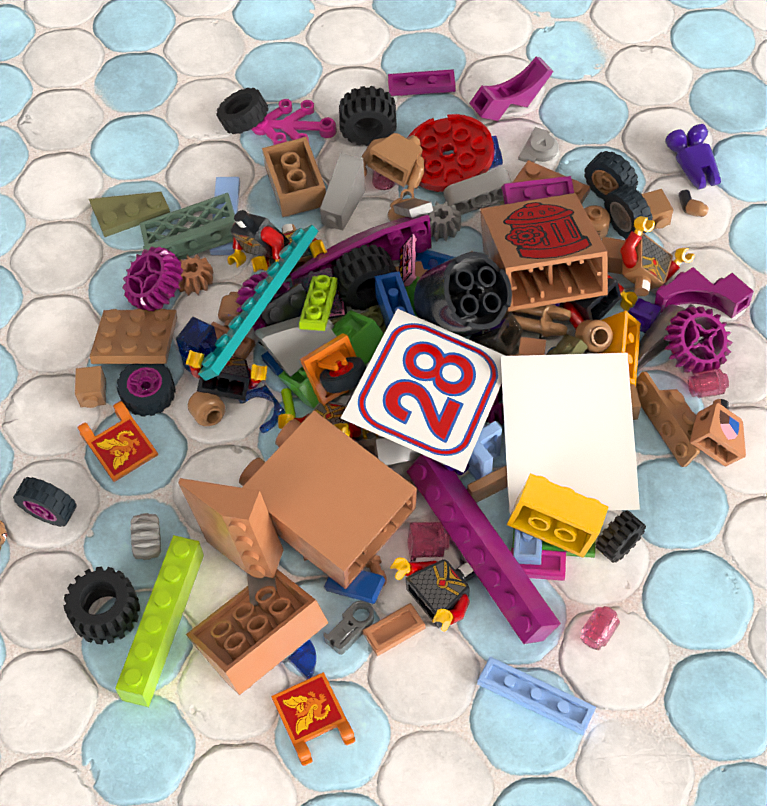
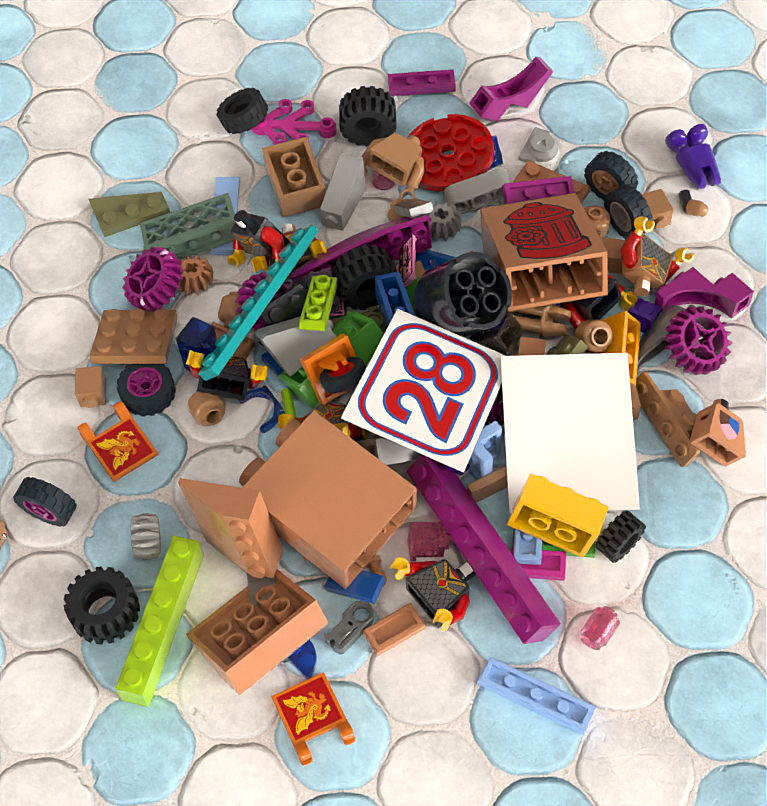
(708, 383): clear pink brick -> none

